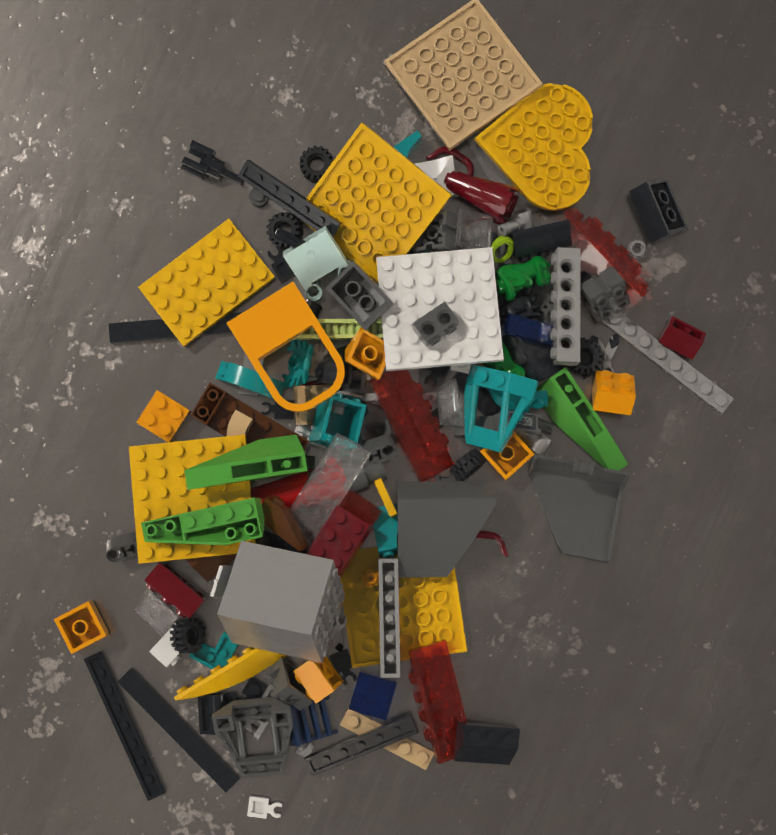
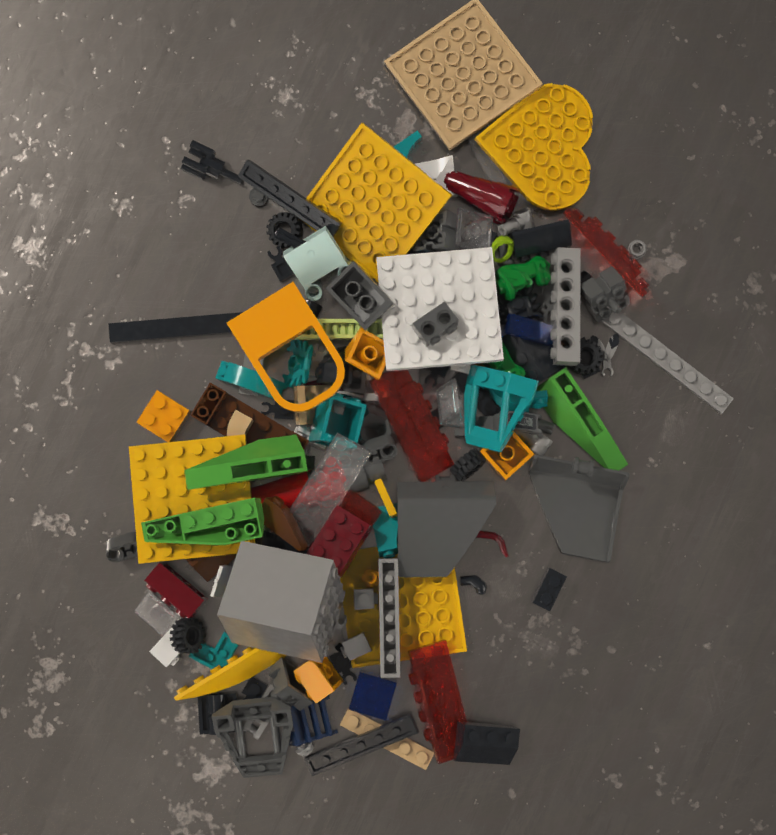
(81, 626): light orange brick -> none
(125, 725): black tile -> none
(178, 729): black tile -> none
(206, 282): yellow plate -> none
(260, 806): white plate -> none
(310, 154): black tyre -> none
(355, 646): none -> light grey brick
(365, 598): none -> light grey brick
(456, 154): dark red animal -> none
(476, 582): none -> black arm
(548, 589): none -> black brick
(591, 259): white piece -> none
(613, 392): light orange brick -> none
(658, 210): black slope -> none
(682, 337): dark red brick -> none

